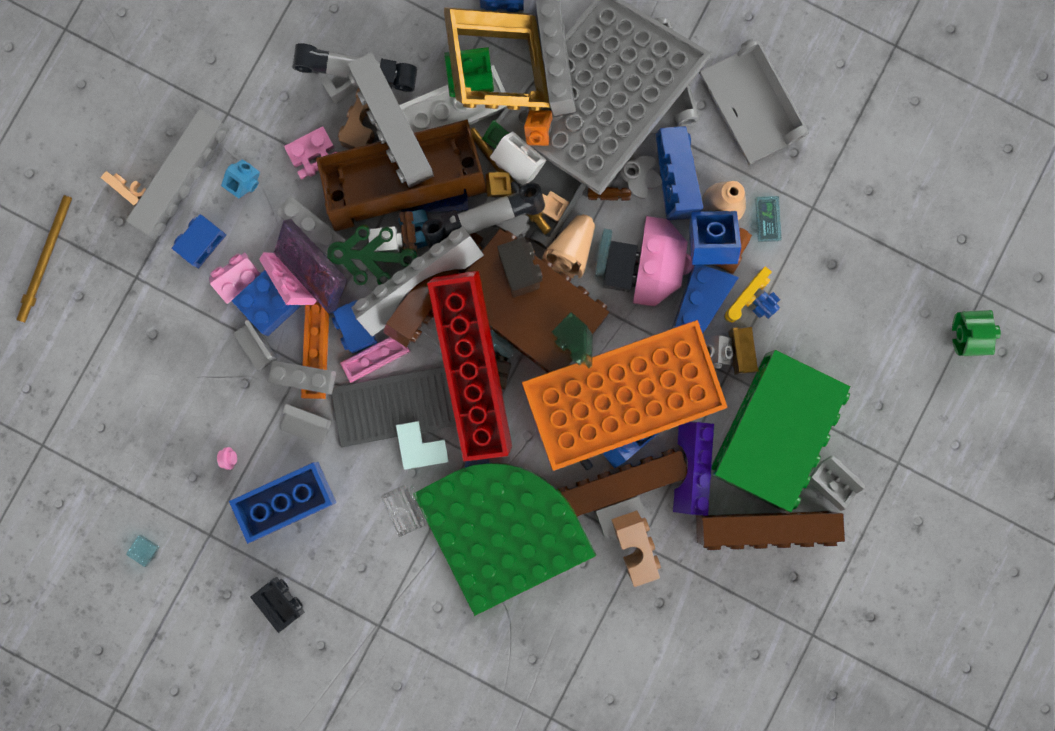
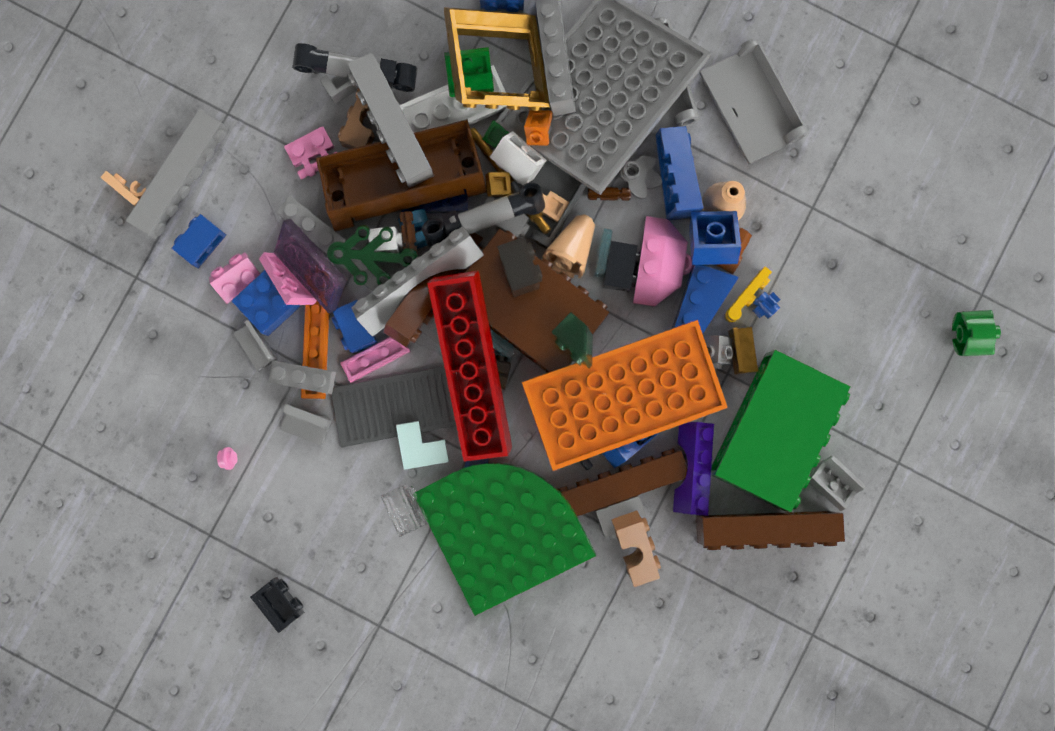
(29, 299): pearl gold bar -> none
(142, 550): clear light blue tile -> none
(240, 178): dark azure brick -> none
(282, 502): blue brick -> none
(768, 219): clear light blue tile -> none

